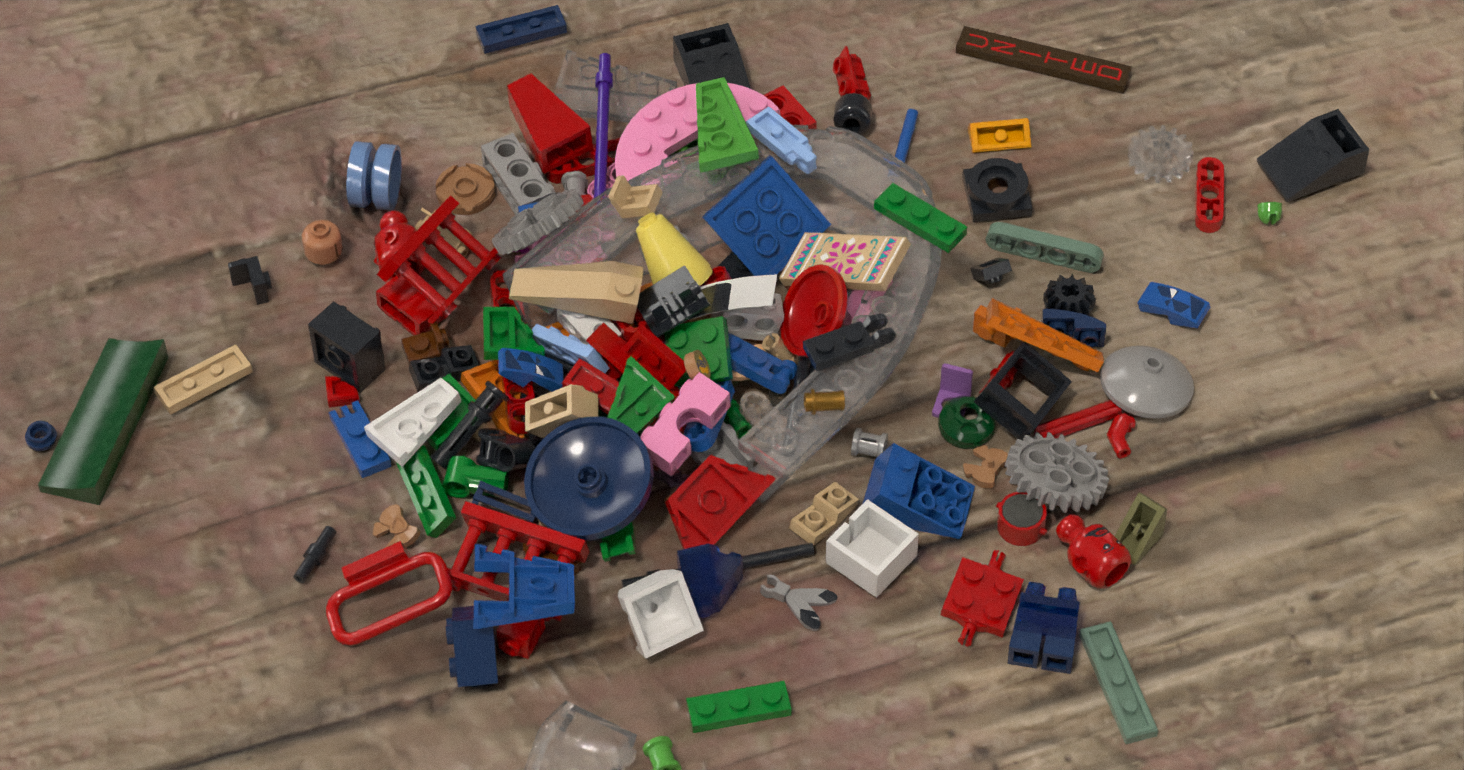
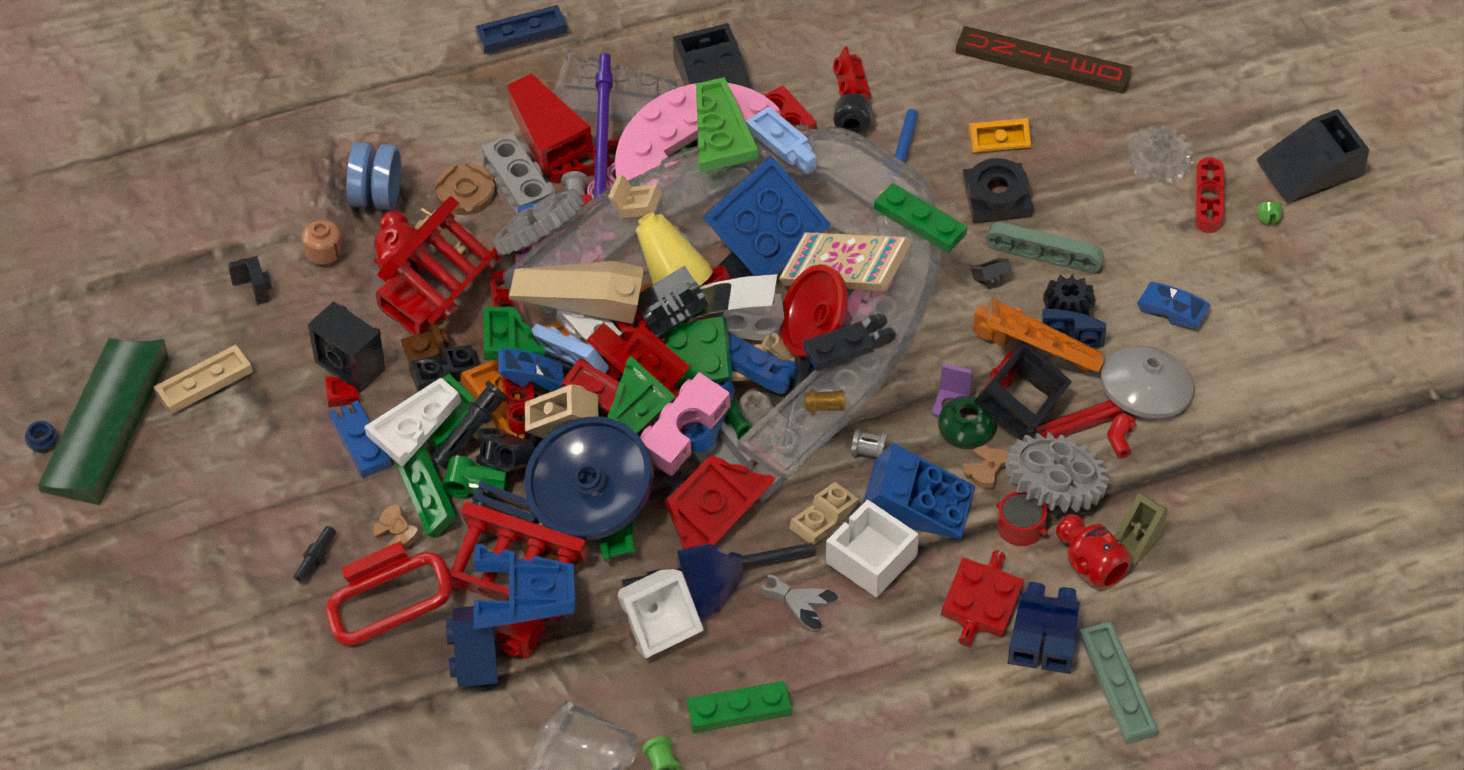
(695, 363): medium nougat tile -> none

